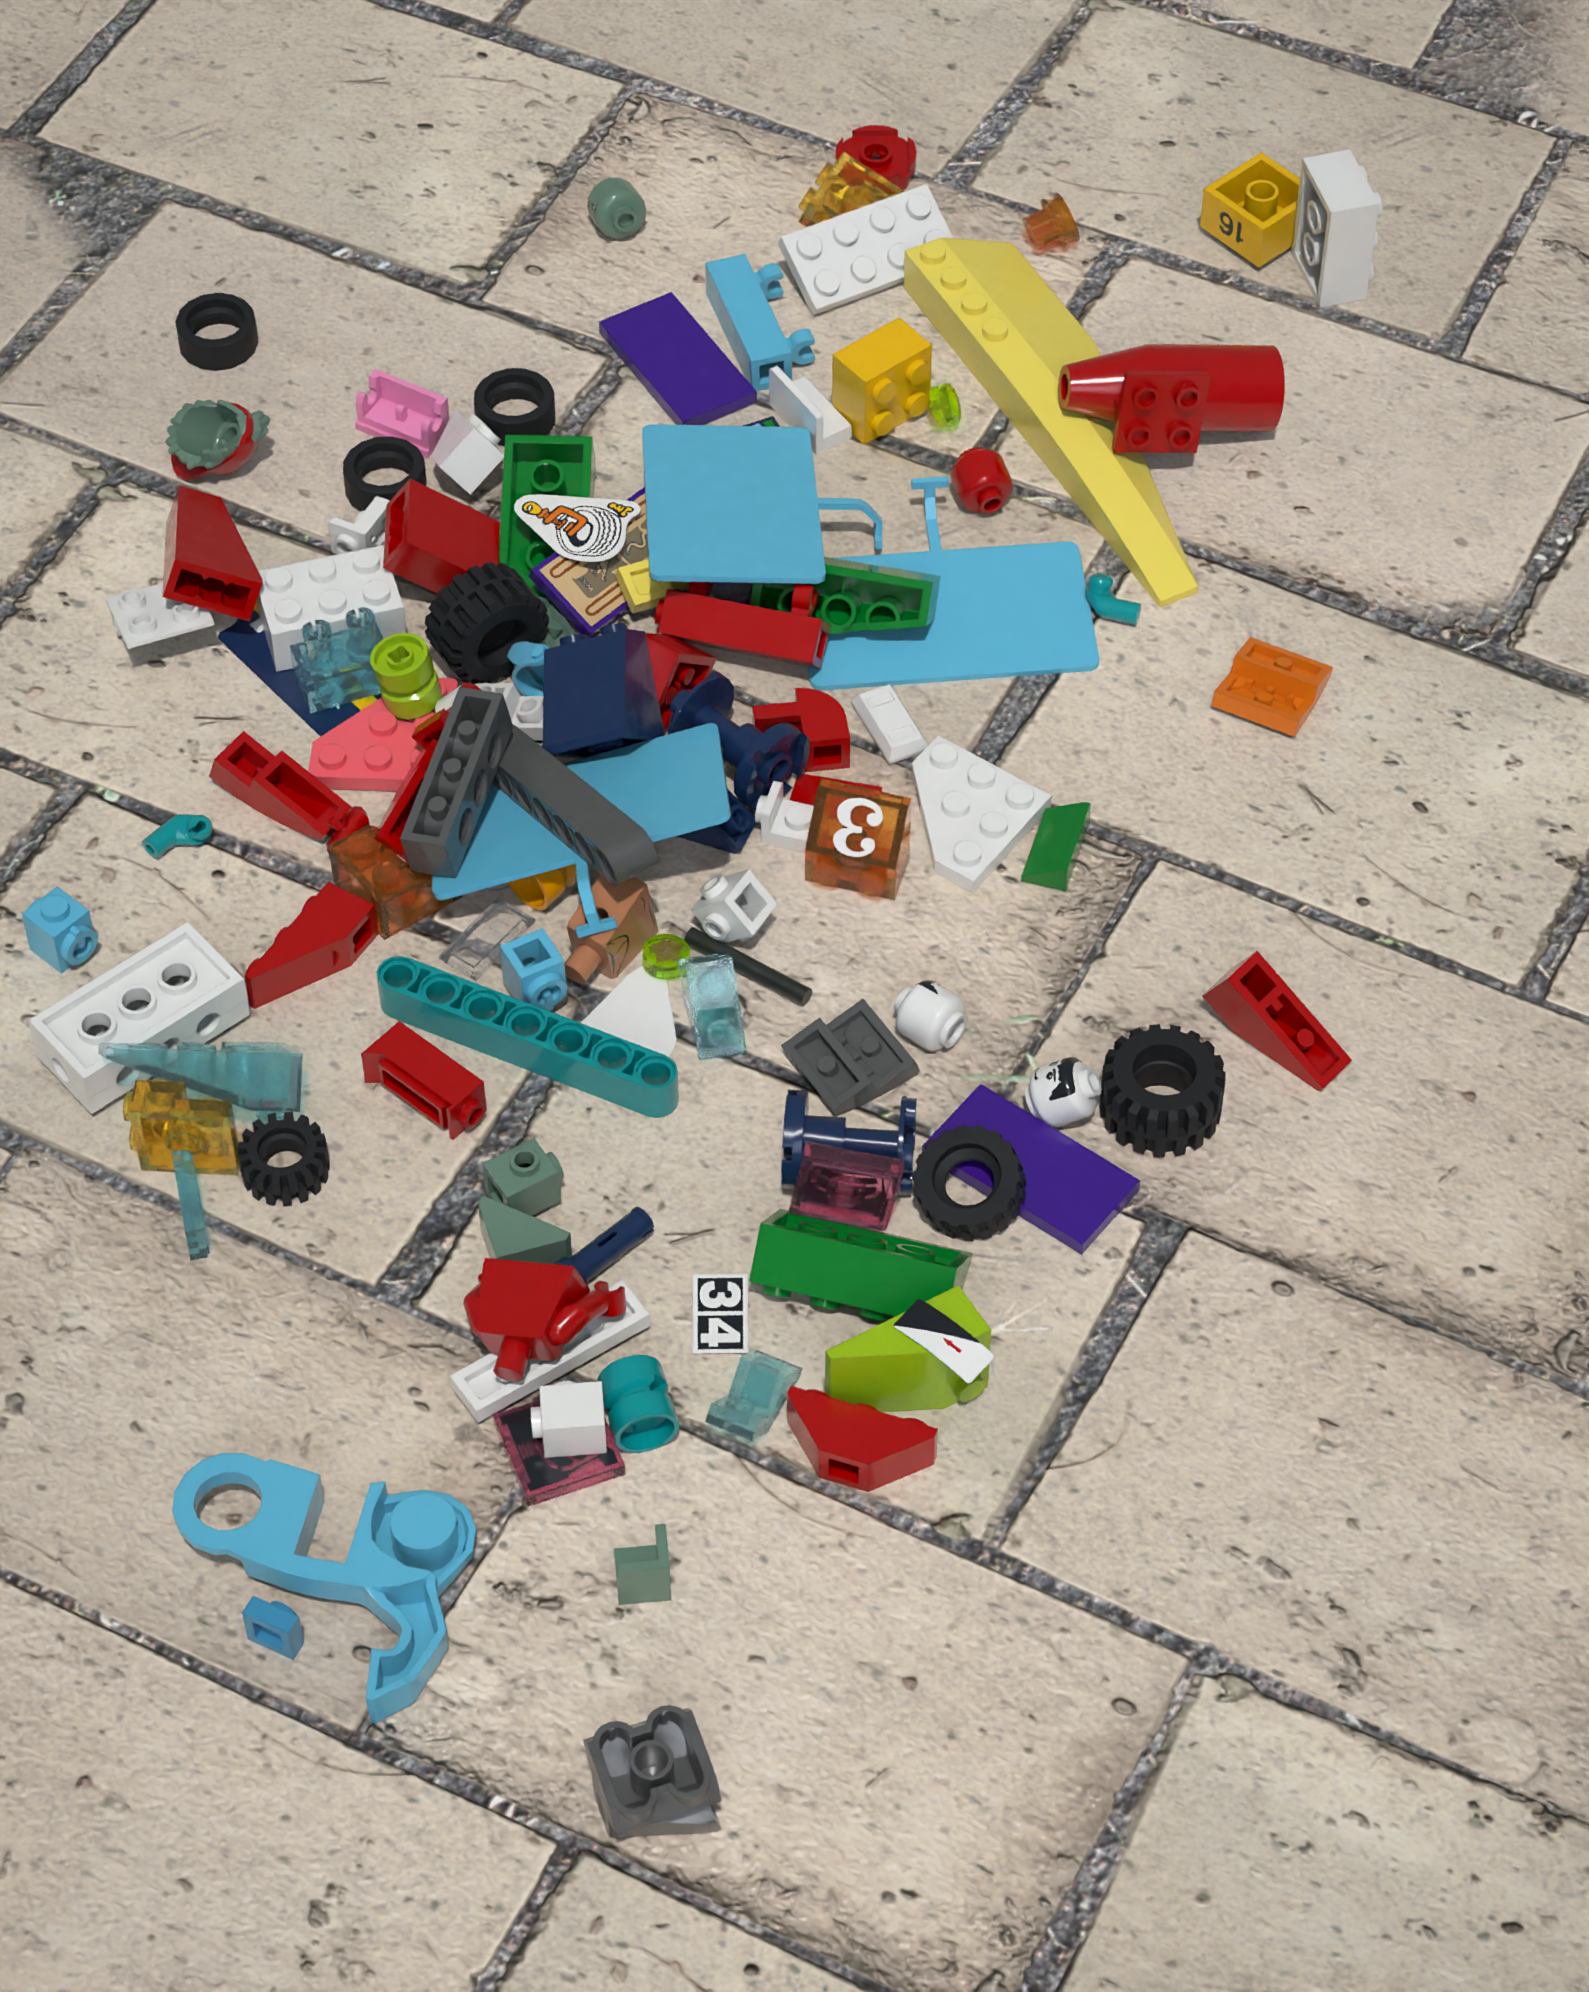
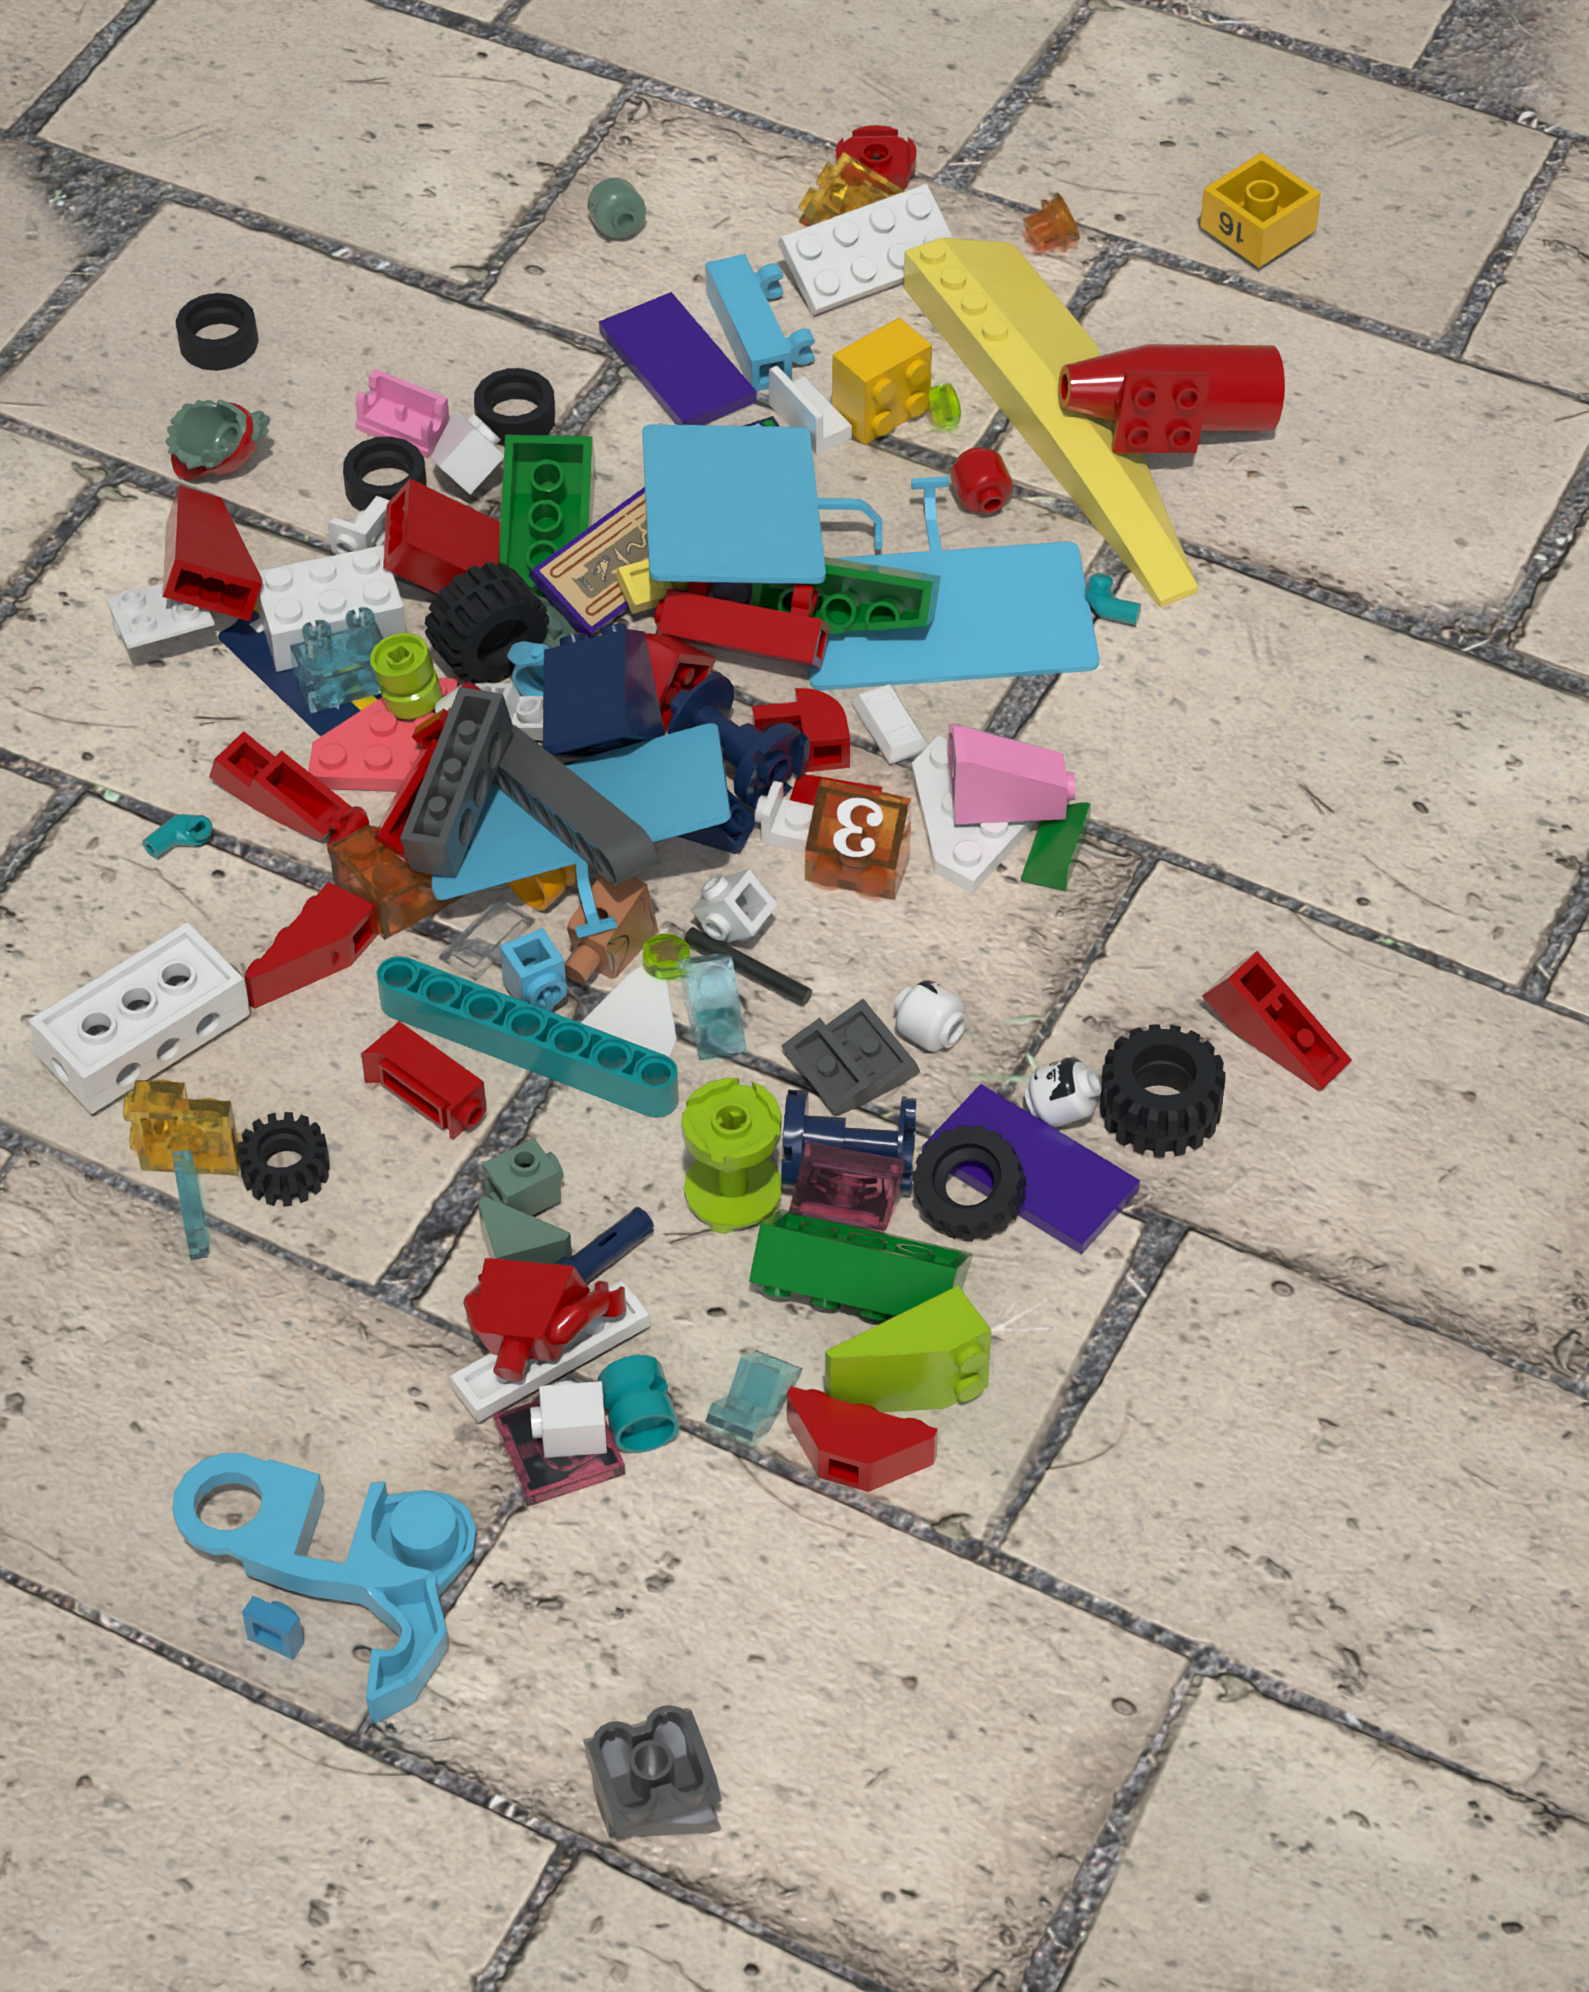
(60, 930): medium azure brick -> none
(248, 1074): clear light blue wedge -> none
(578, 526): sticker -> none
(644, 1571): sand green panel -> none
(720, 1313): white sticker -> none
(731, 1136): none -> lime piece
(944, 1340): sticker -> none
(1005, 778): none -> bright pink slope
(1272, 686): orange slope -> none
(1335, 228): white brick -> none

